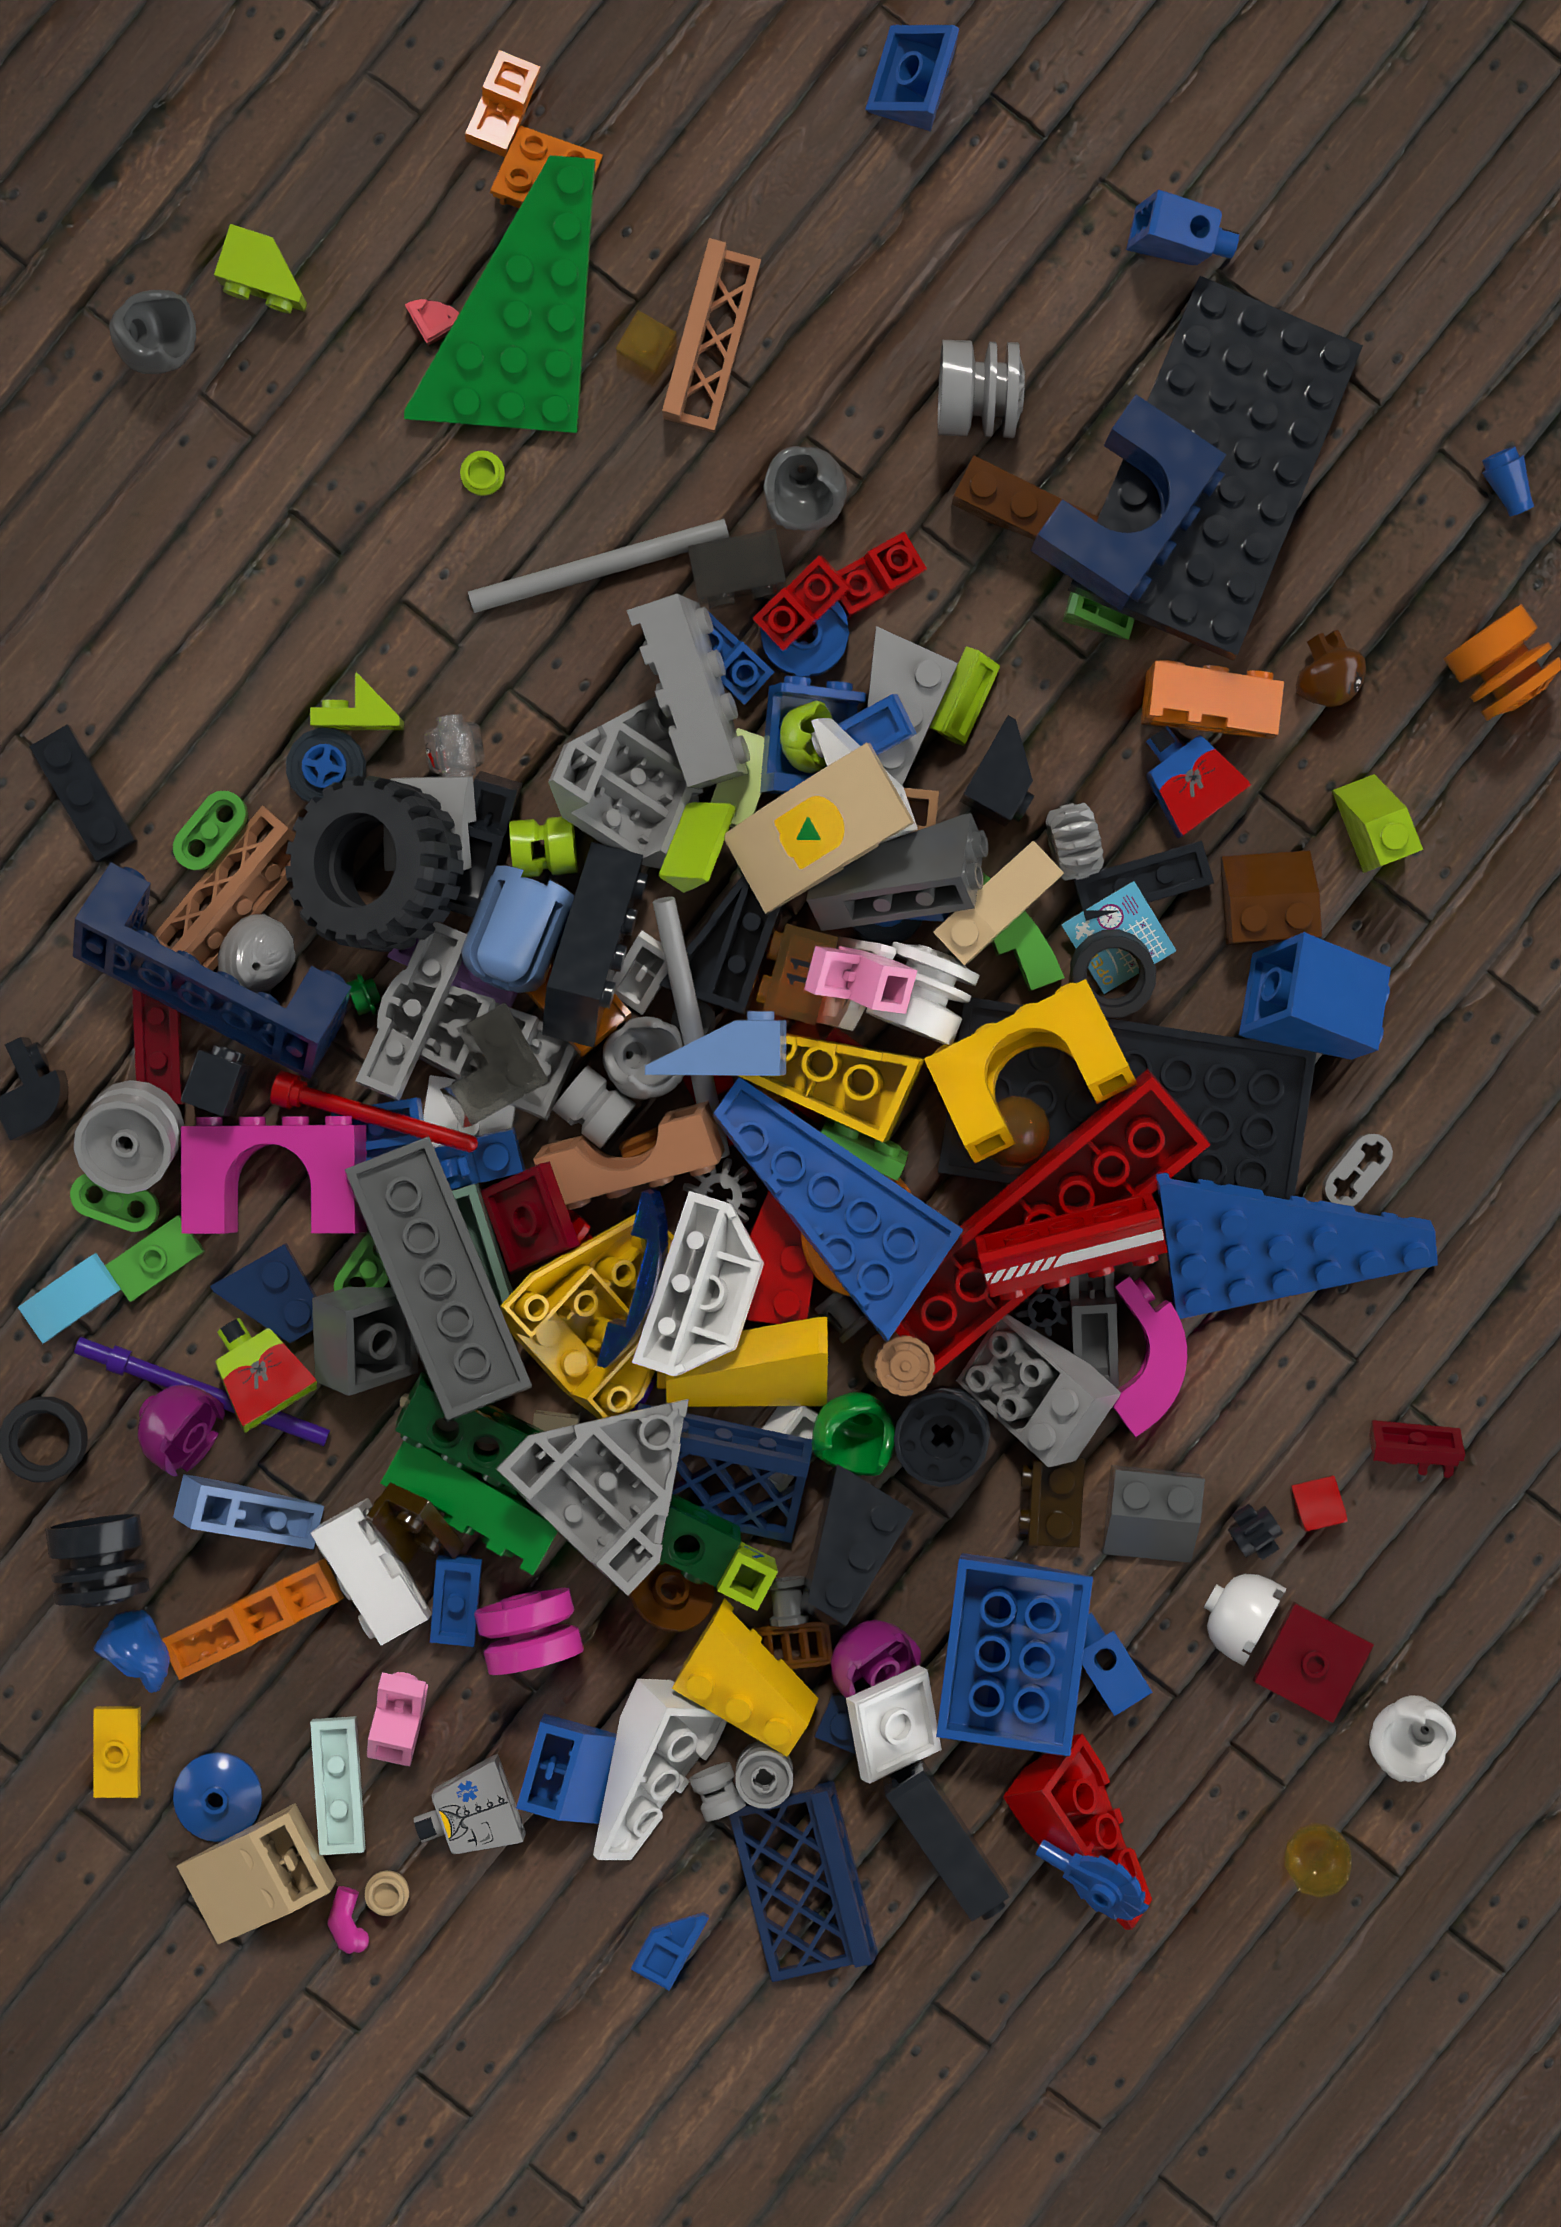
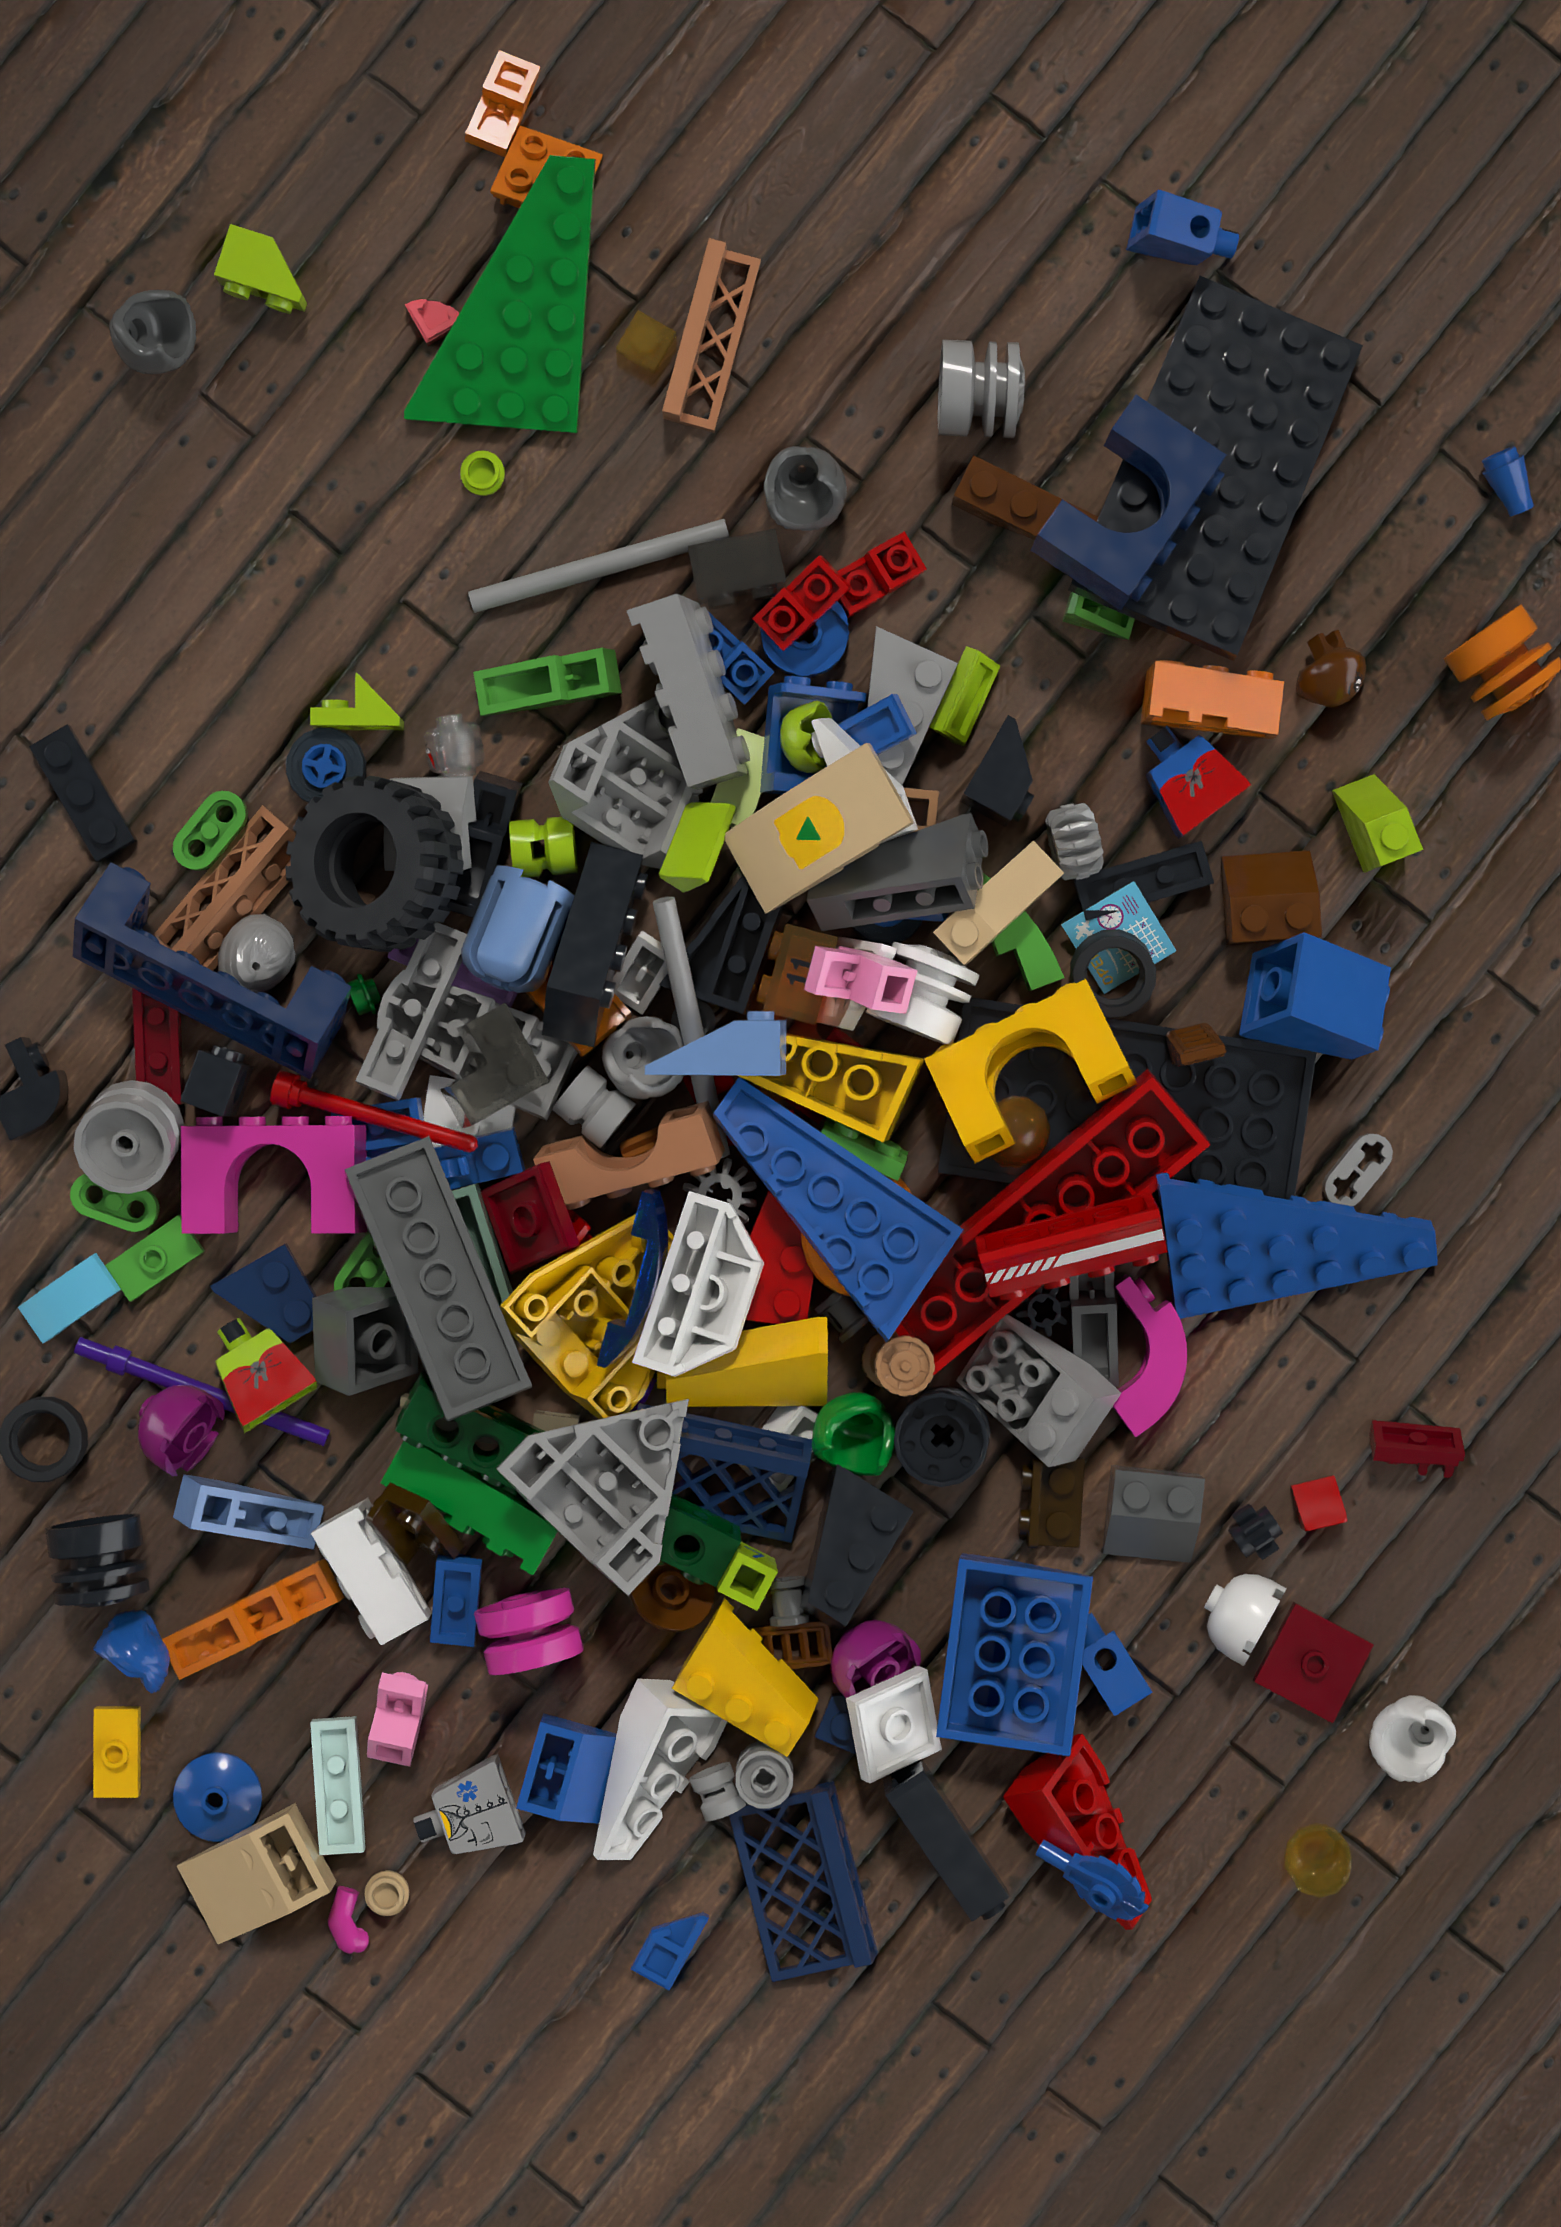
(548, 682): none -> bright green slope
(913, 73): blue slope -> none
(1194, 1044): none -> reddish brown slope

